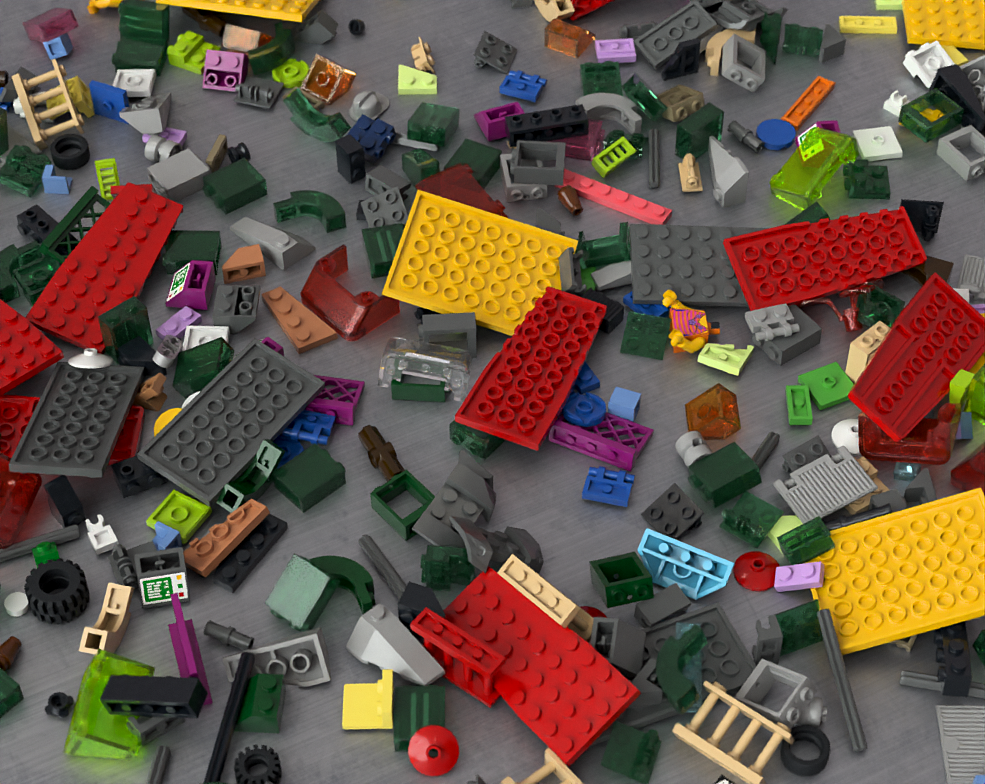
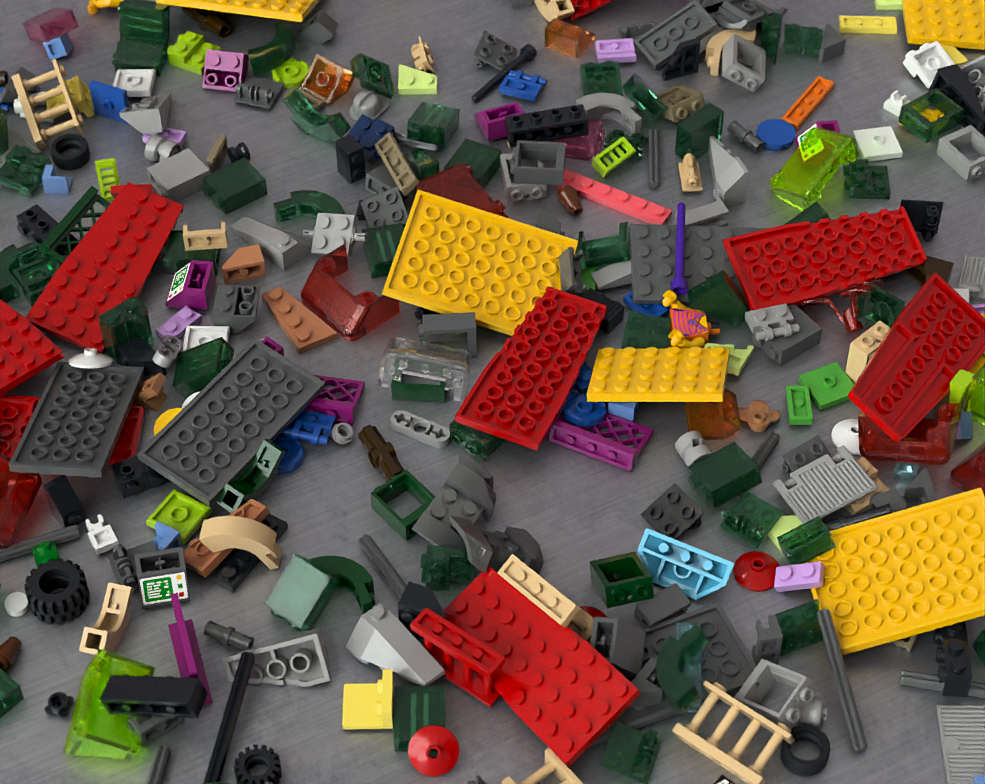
(205, 238): none -> tan hinge
(243, 39): clear orange slope -> none
(244, 534): none -> tan arch
(262, 704): dark green slope -> none
(309, 477): clear green brick -> none
(332, 232): none -> light grey plate
(346, 430): none -> light grey plate
(356, 26): black hinge -> none
(373, 75): none -> clear green plate
(397, 163): none -> dark tan plate
(415, 421): none -> light grey beam
(527, 53): none -> black piece
(608, 491): blue plate -> none
(659, 375): none -> yellow plate
(679, 283): none -> dark purple piece
(706, 215): none -> light grey window
(719, 299): none -> clear green slope
(758, 415): none -> medium nougat plate

